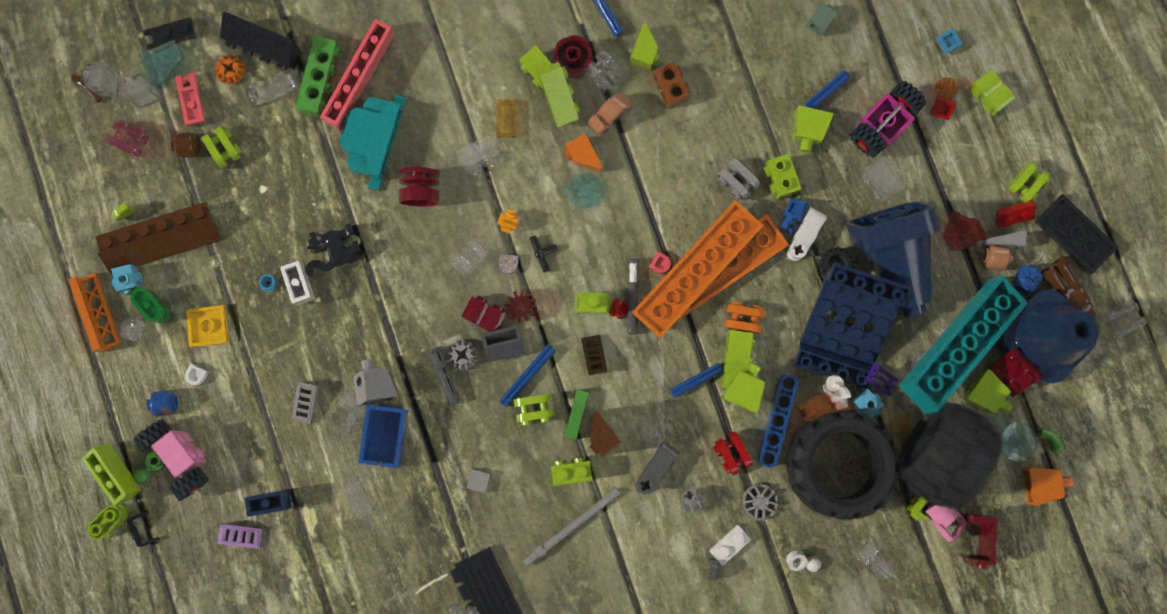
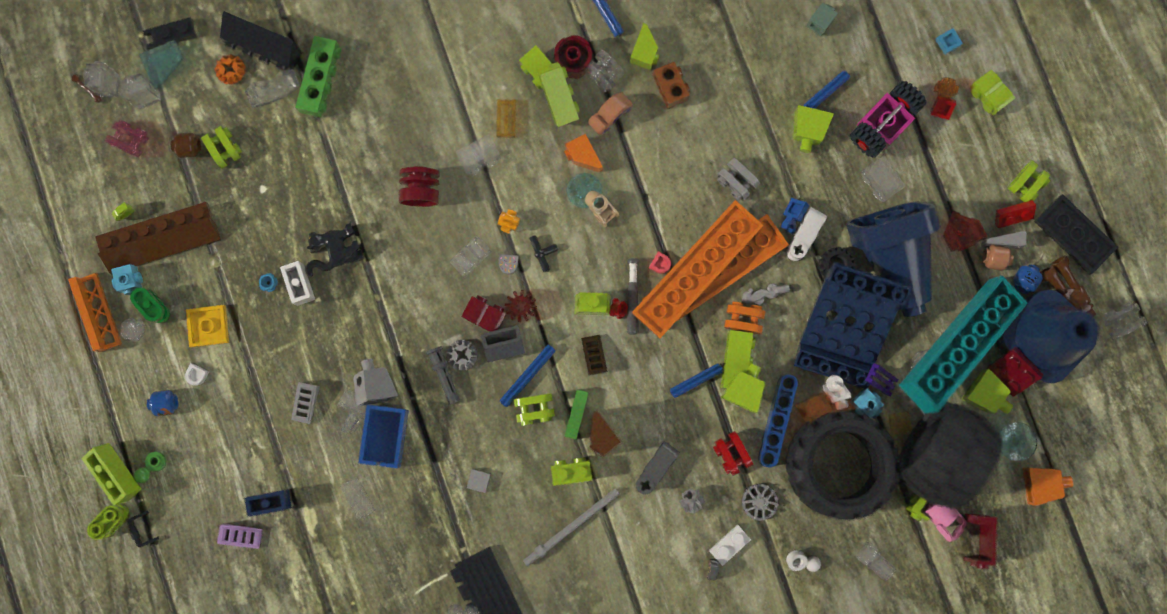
(178, 455): brick -> none
(190, 99): coral plate -> none
(357, 74): coral brick -> none
(371, 136): teal brick -> none
(603, 209): none -> tan piece
(758, 296): none -> light grey animal
(782, 176): lime brick -> none
(1057, 444): bright green arm -> none

